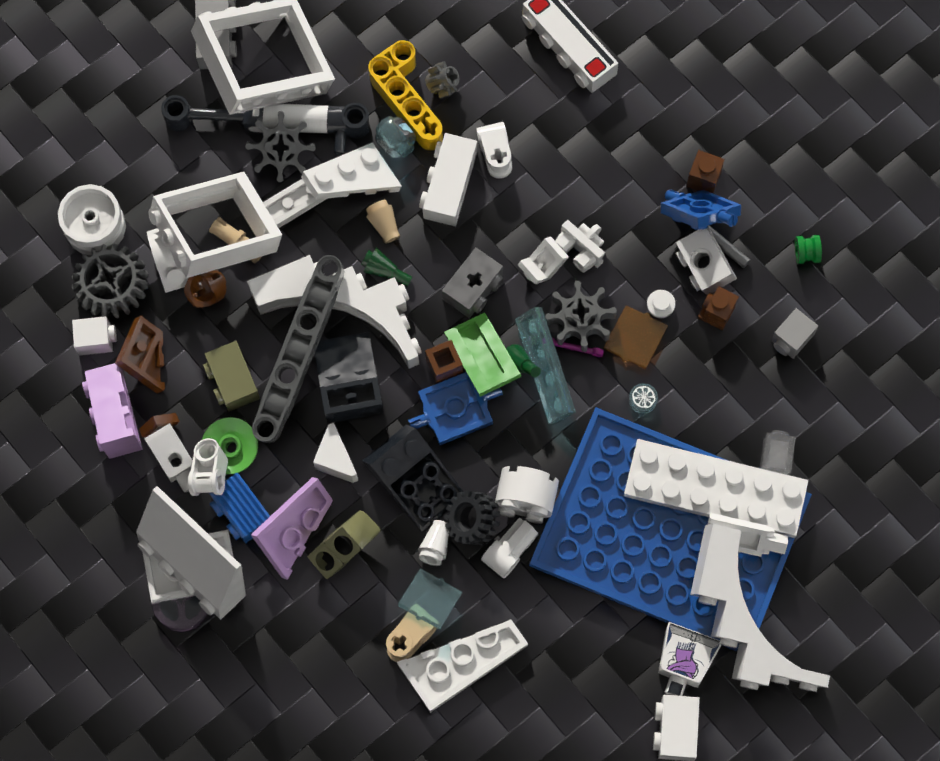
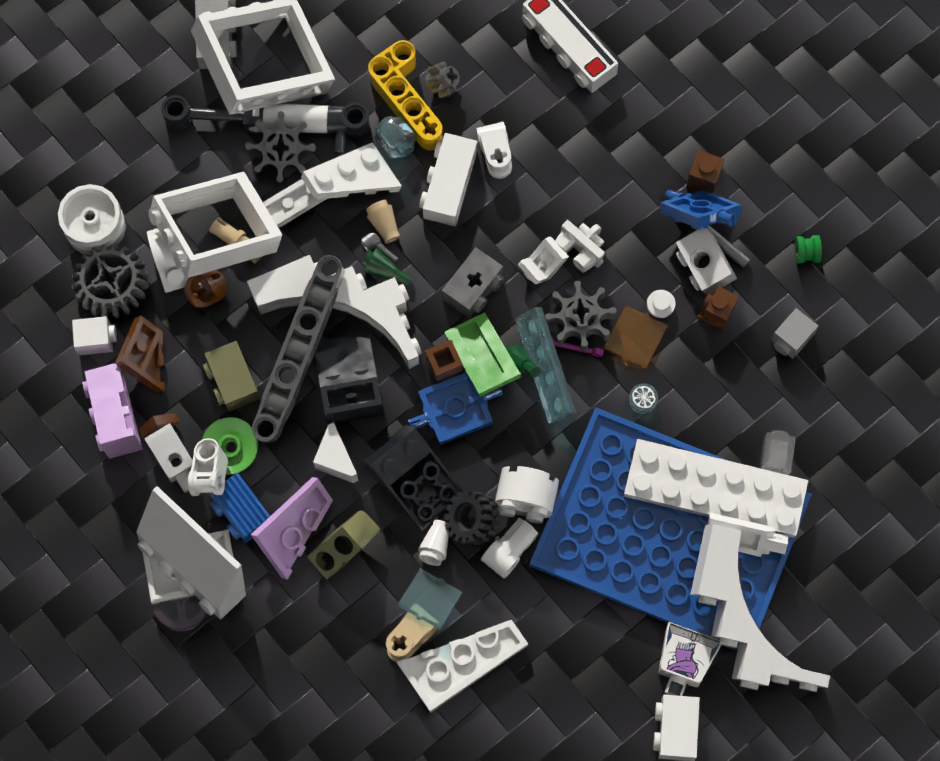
(372, 241): none -> flat silver hand

